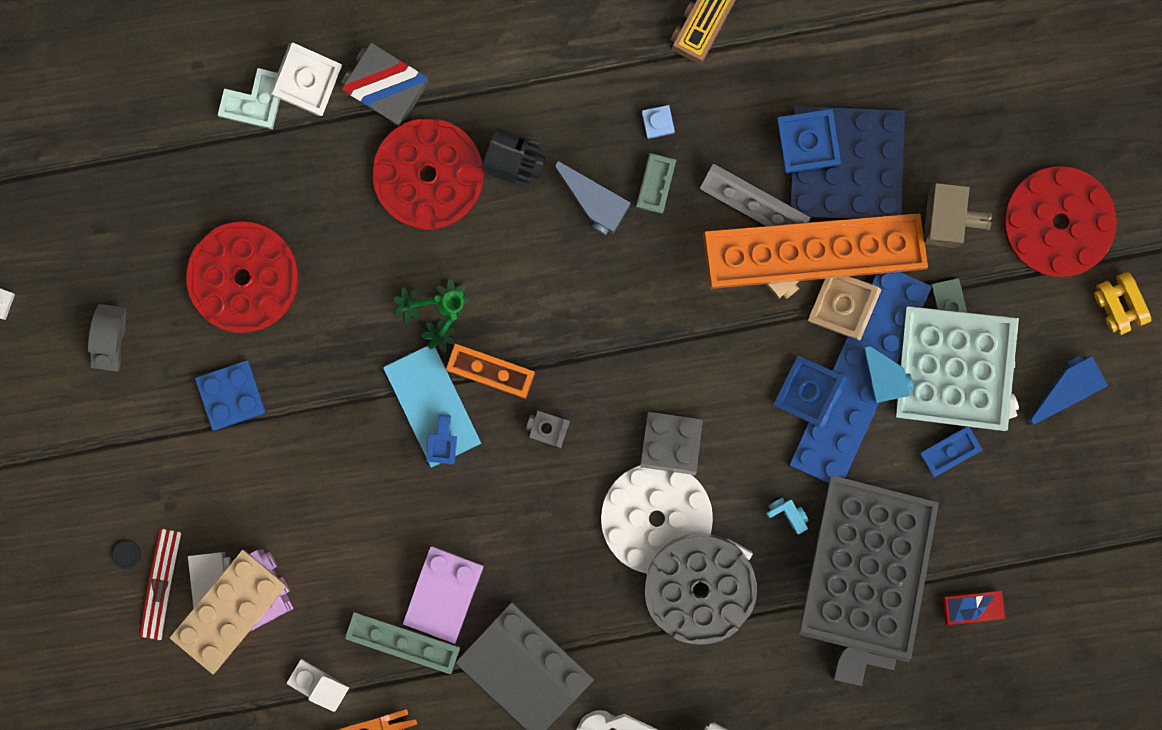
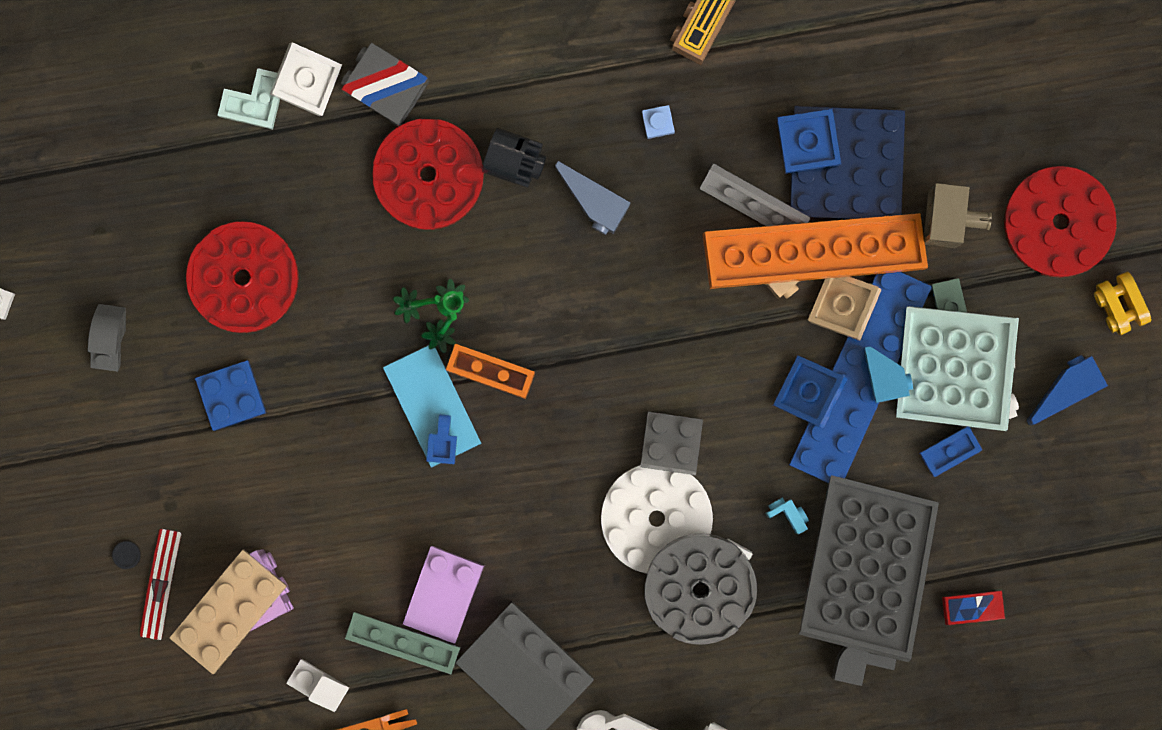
(205, 571): white slope -> none
(558, 432): flat silver brick -> none
(656, 183): sand green plate -> none

